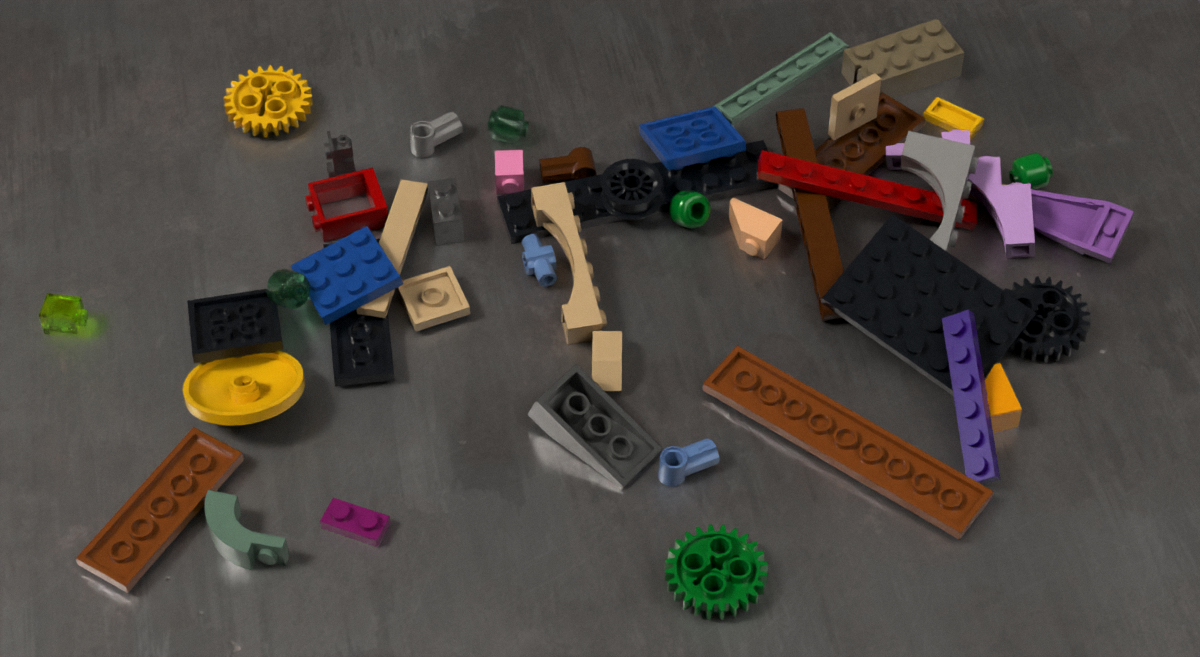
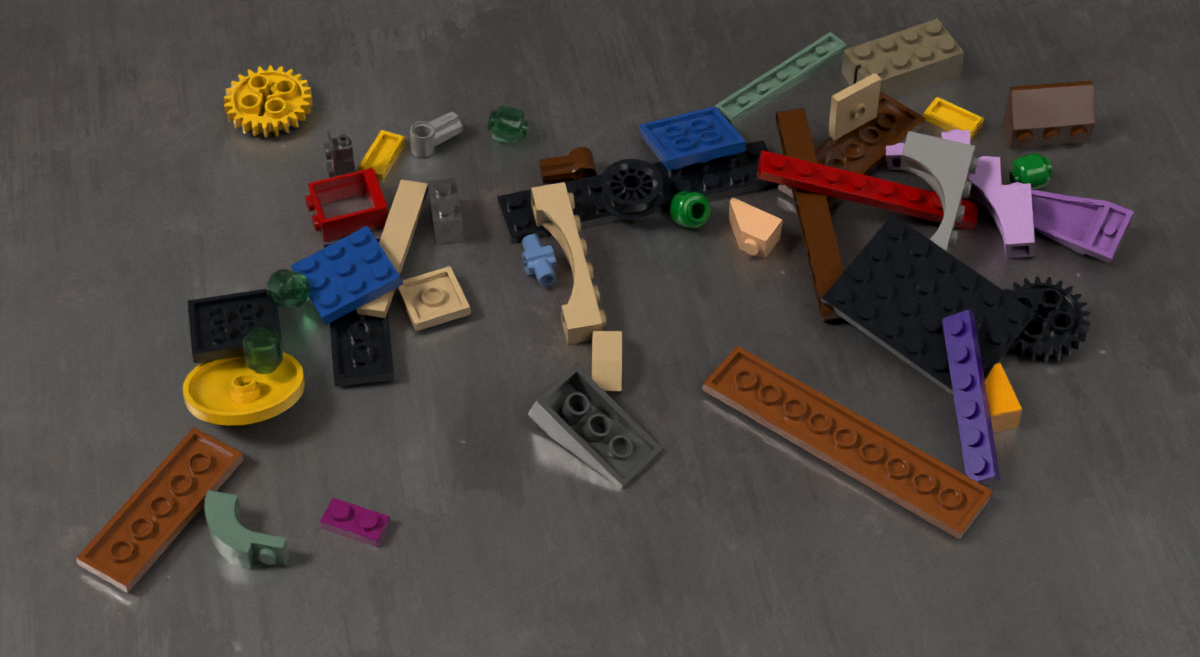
(62, 314): clear neon green brick -> none
(262, 350): none -> clear green head
(383, 153): none -> yellow tile
(509, 171): bright pink brick -> none
(680, 462): medium blue piece -> none
(716, 571): green gear -> none
(1050, 114): none -> reddish brown slope

